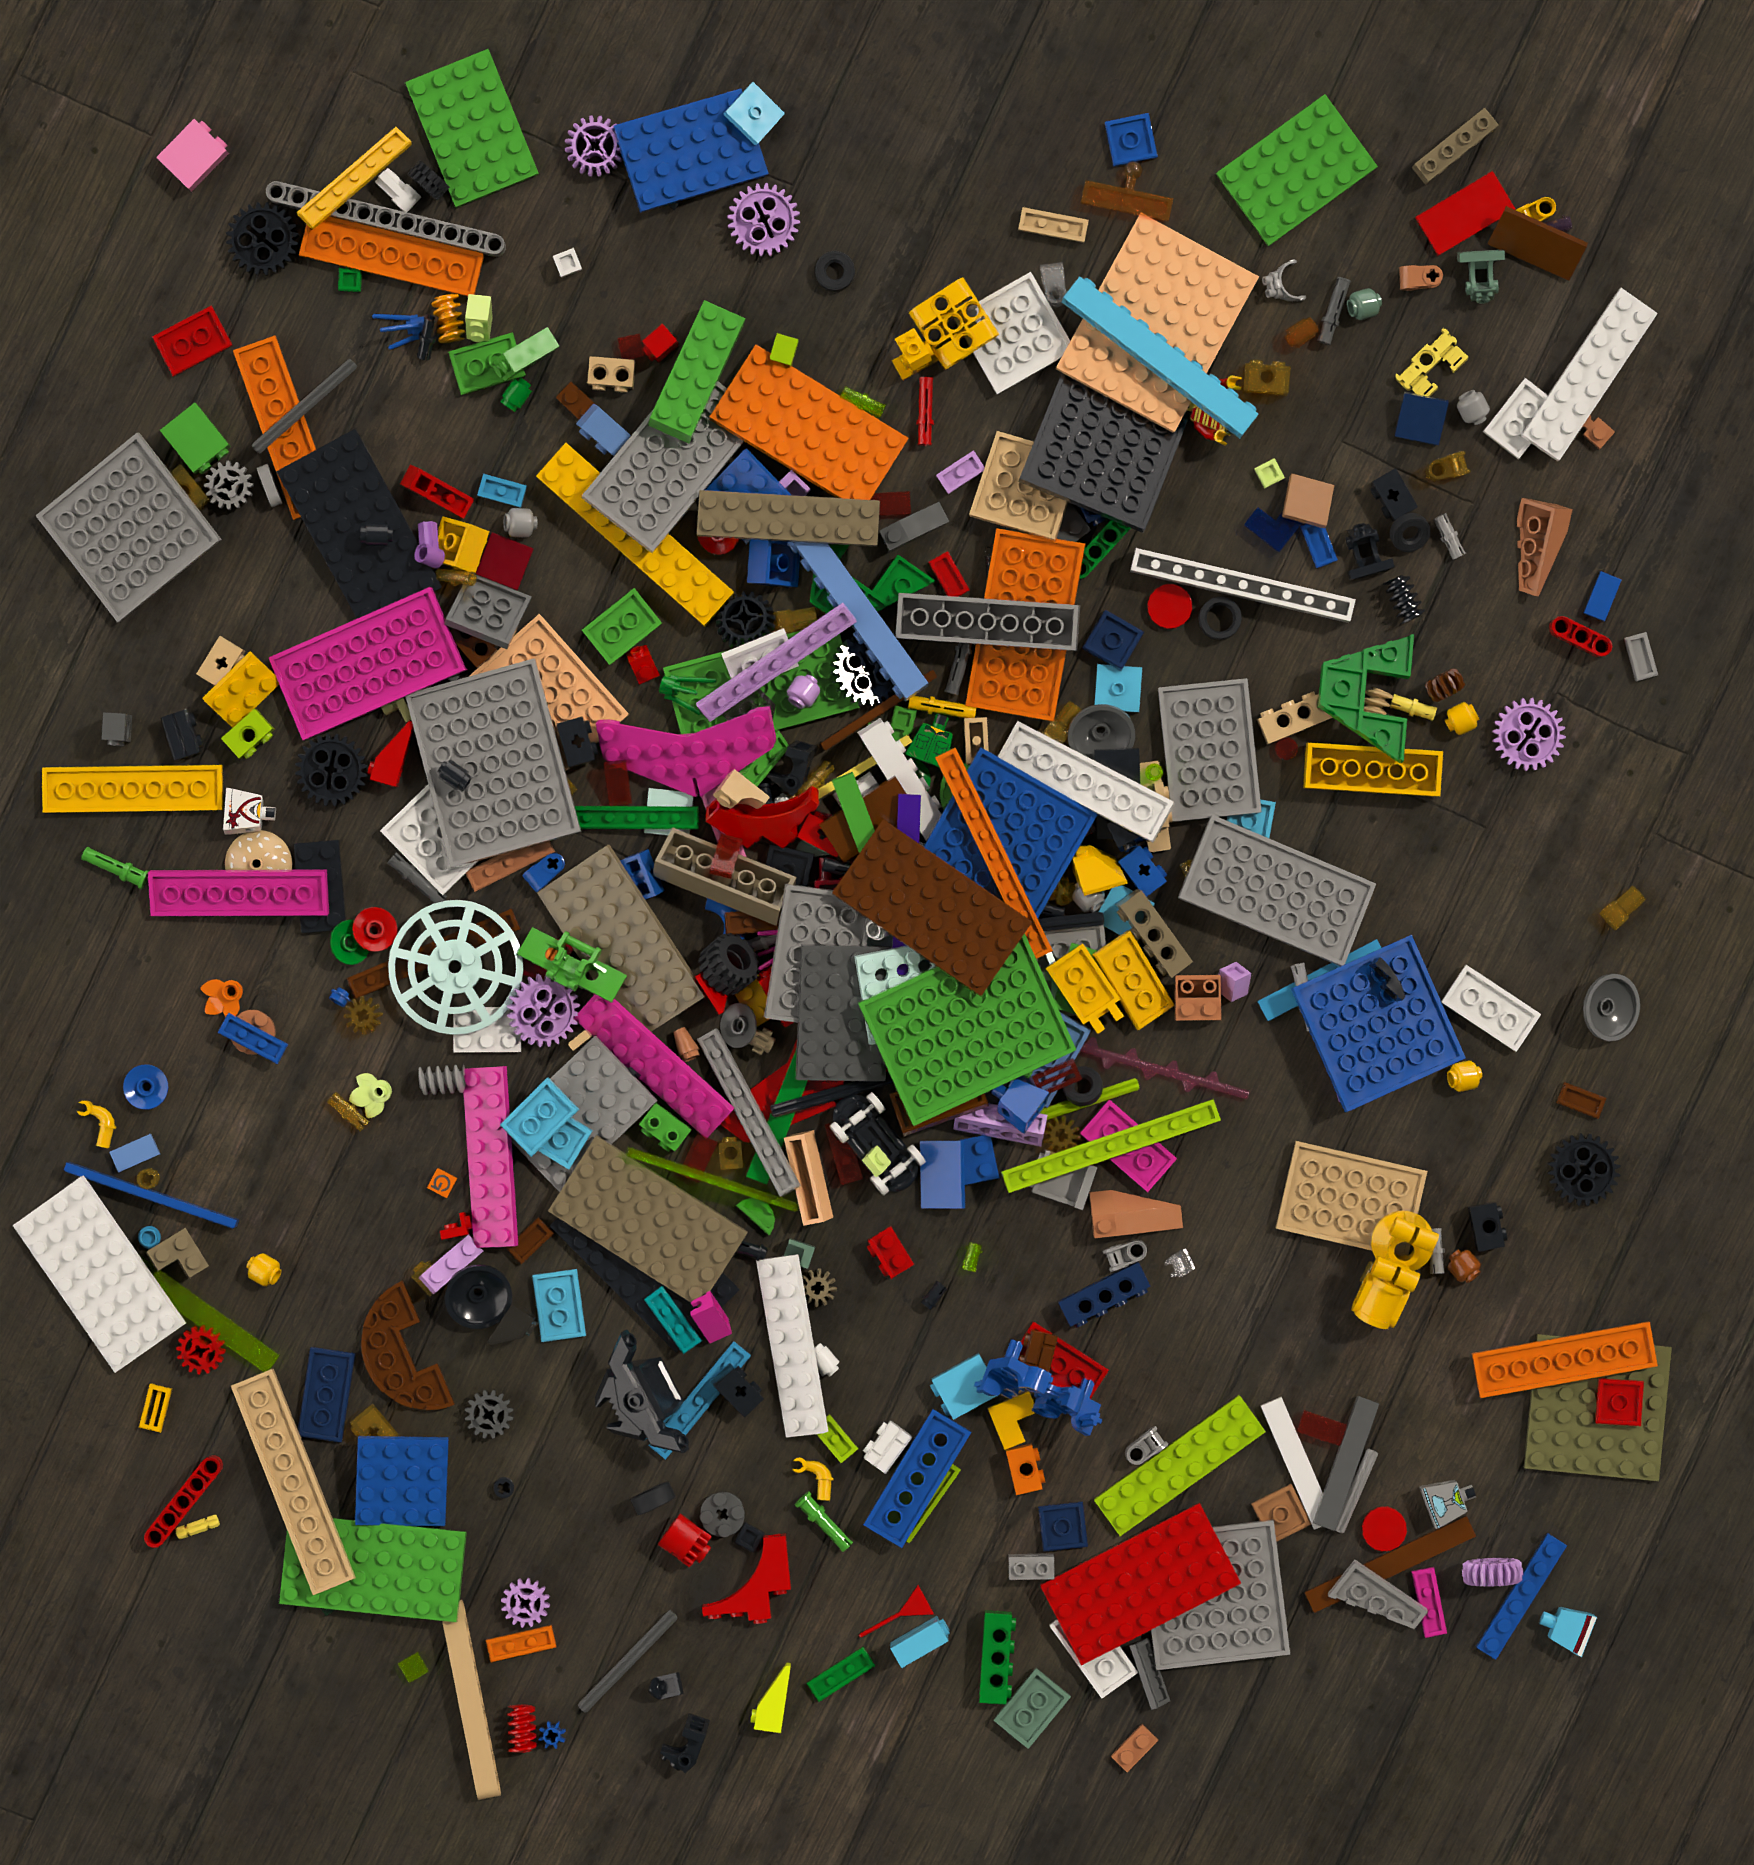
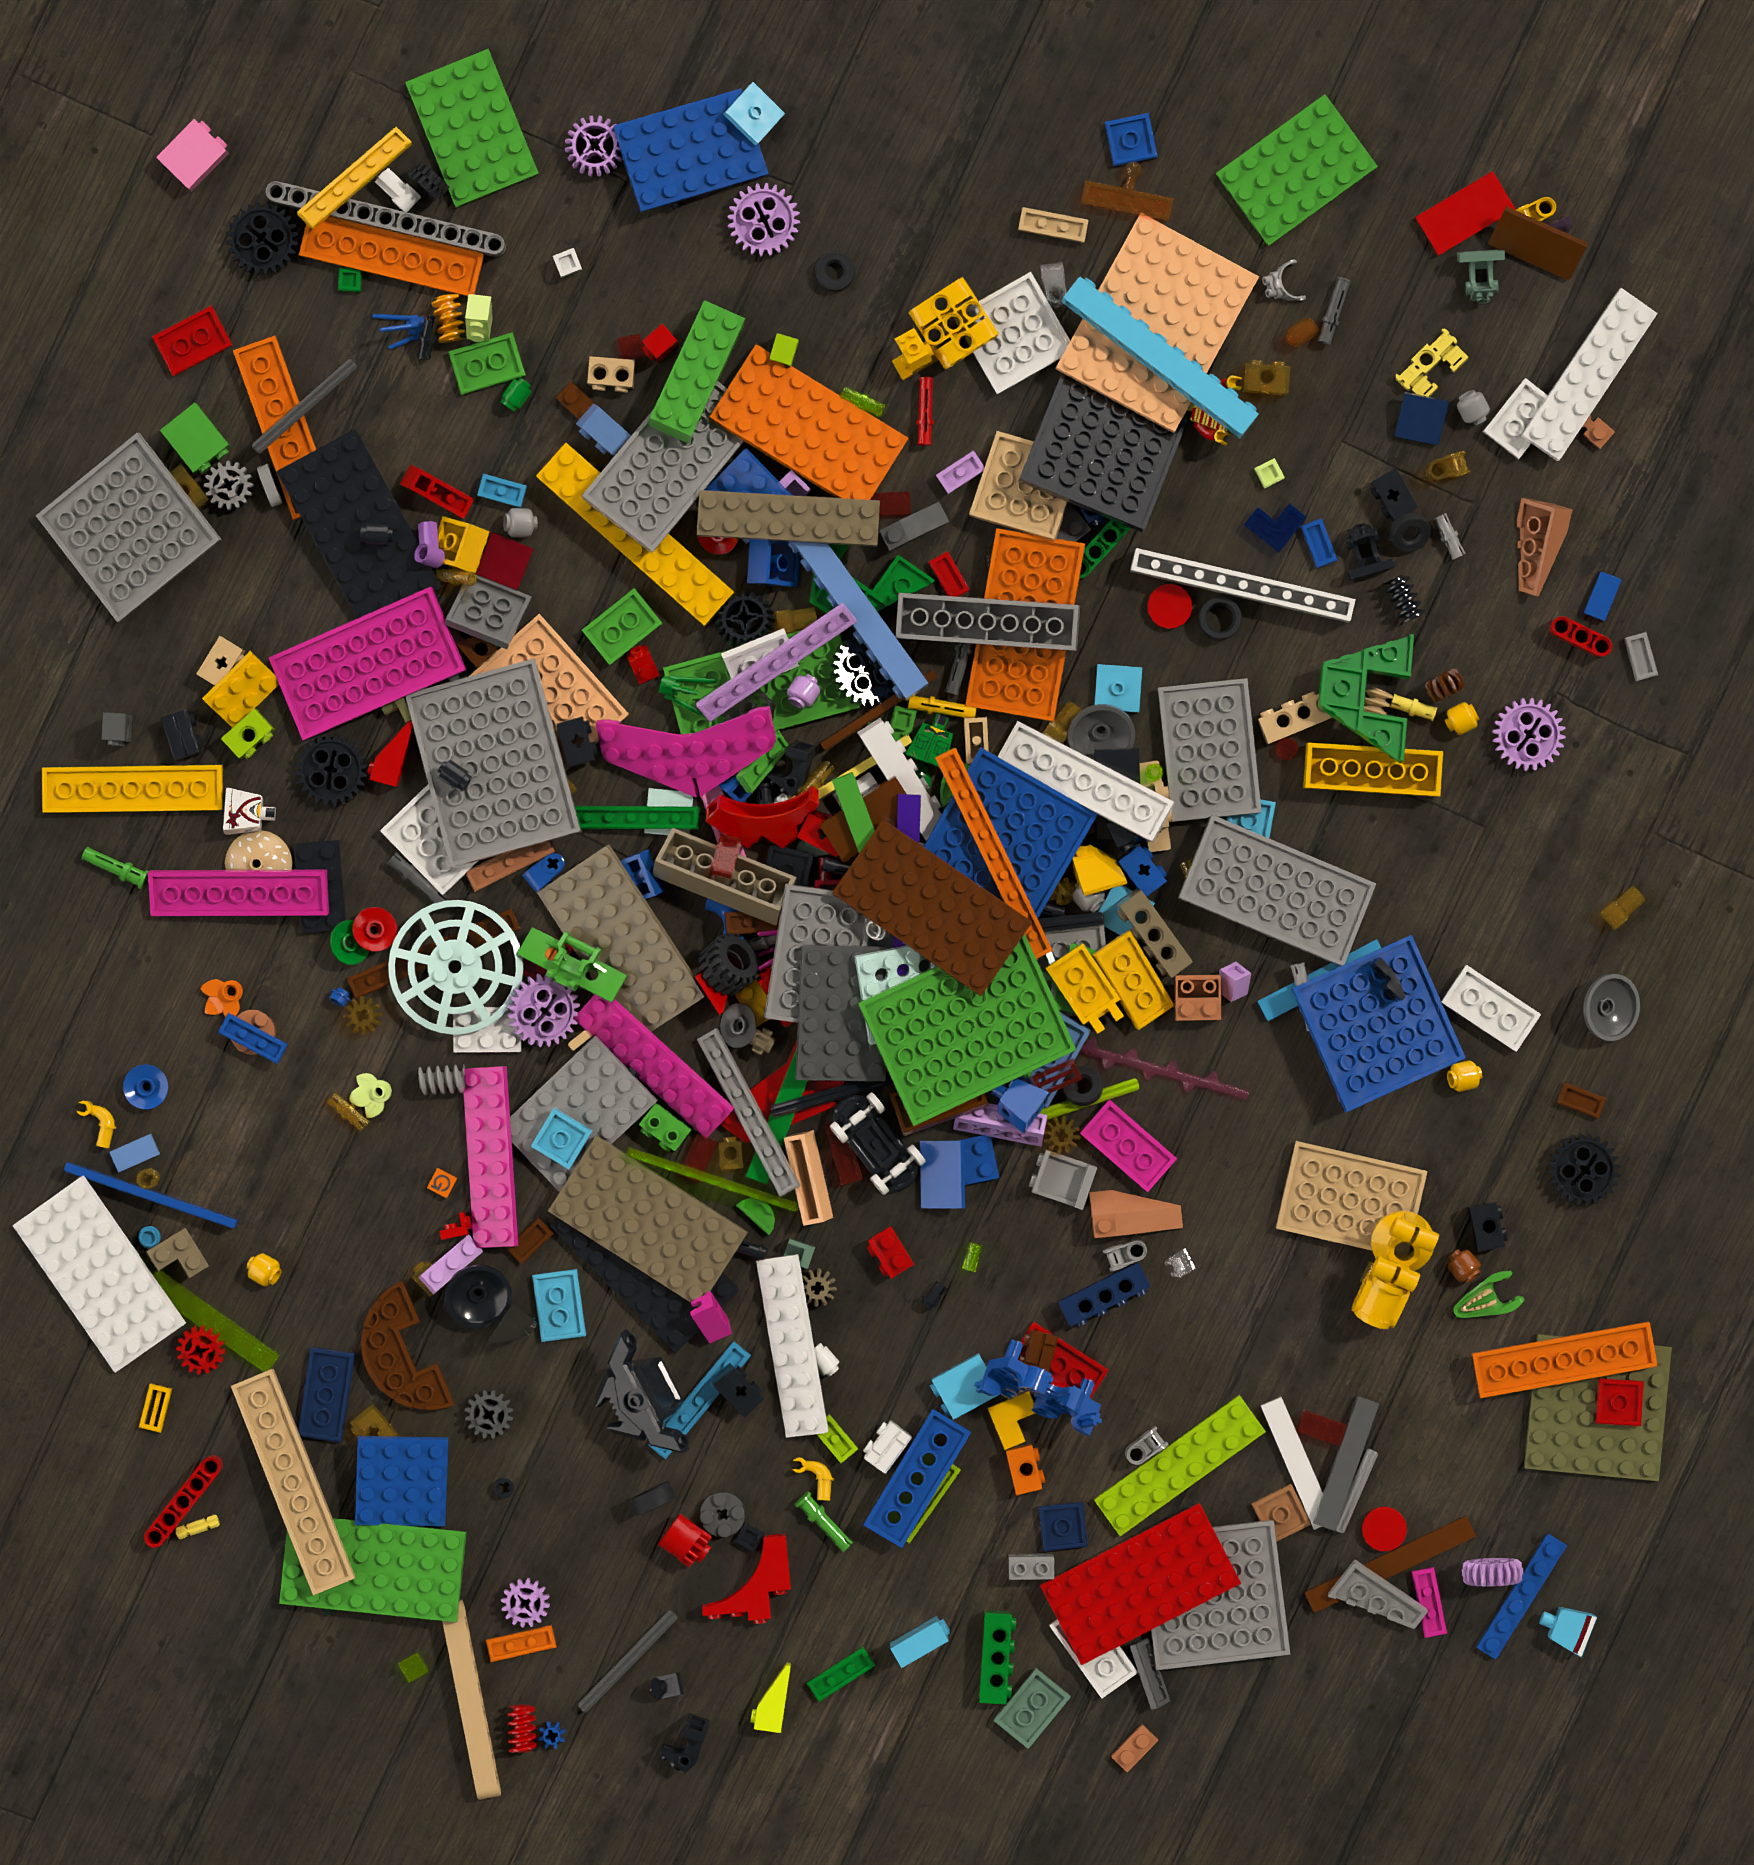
(525, 354): brick -> none
(539, 1117): medium azure tile -> none
(618, 782): clear red tile -> none
(672, 1319): teal tile -> none
(685, 1045): nougat cone -> none
(739, 790): tan arch -> none
(876, 1161): yellowish green plate -> none
(915, 1605): red piece -> none
(1110, 1146): lime plate -> none
(1113, 640): dark blue tile -> none
(1308, 501): medium nougat tile -> none
(1364, 304): sand green head -> none
(1415, 278): nougat piece -> none
(1436, 1259): light grey pin -> none
(1446, 1501): light grey torso -> none
(1455, 146): dark tan brick -> none
(1484, 1301): none -> bright green animal

